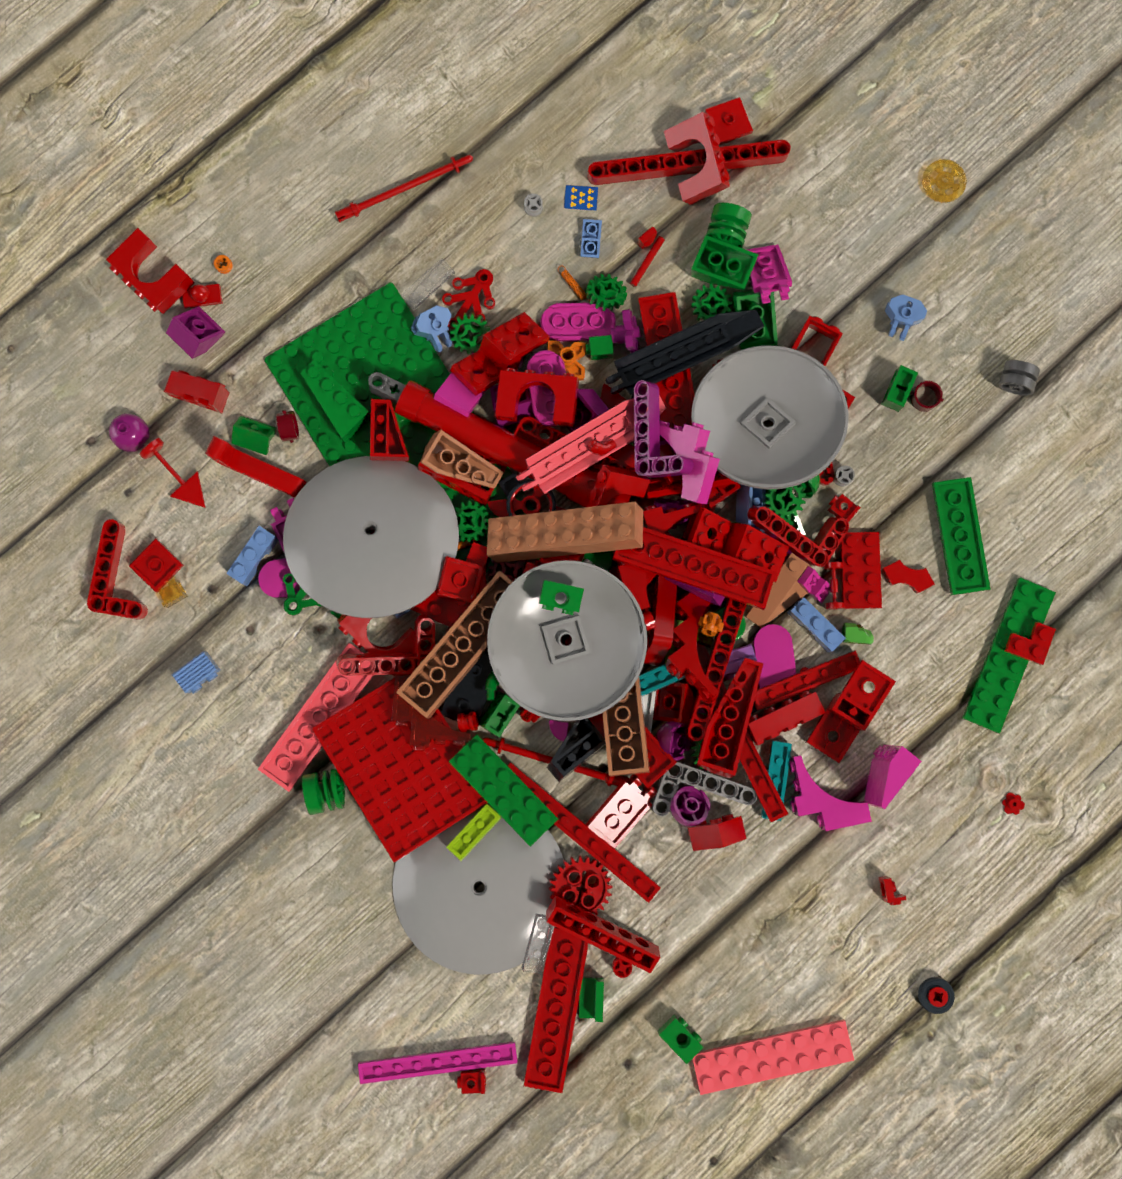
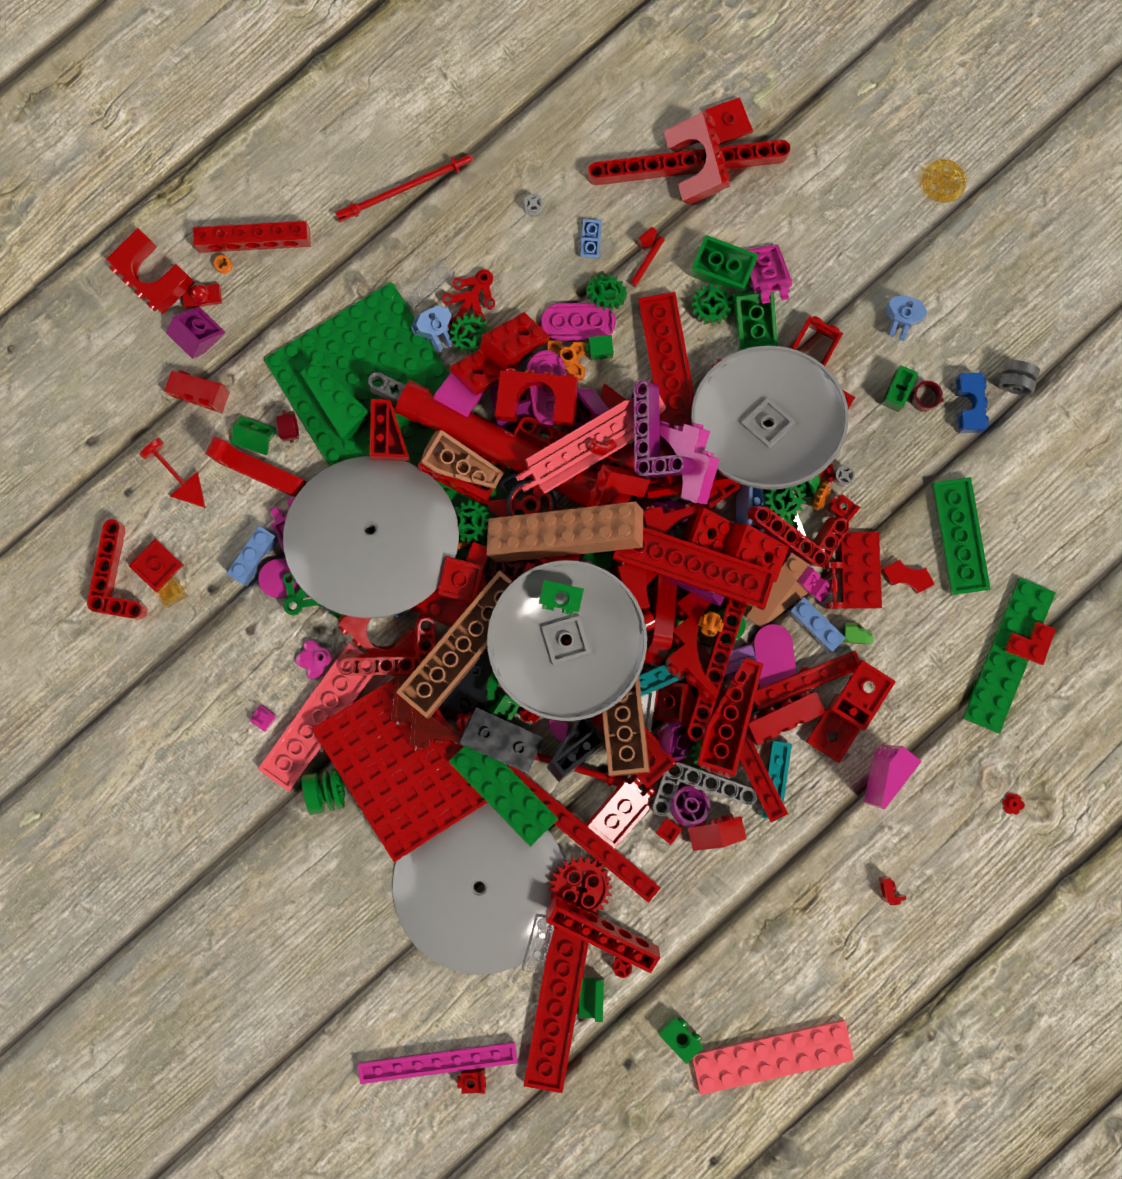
(128, 432): magenta cylinder -> none
(196, 672): medium blue brick -> none
(252, 236): none -> red brick
(263, 718): none -> dark pink tile
(311, 659): none -> dark pink plate
(473, 832): lime plate -> none
(501, 740): none -> black plate
(573, 284): orange piece -> none
(581, 197): blue sticker -> none
(627, 332): magenta plant -> none
(668, 831): none -> red plate
(685, 349): black hinge -> none
(729, 223): green wheel -> none
(812, 799): dark pink arch -> none
(822, 495): none -> orange gear
(929, 993): black wheel -> none
(973, 387): none -> blue arch

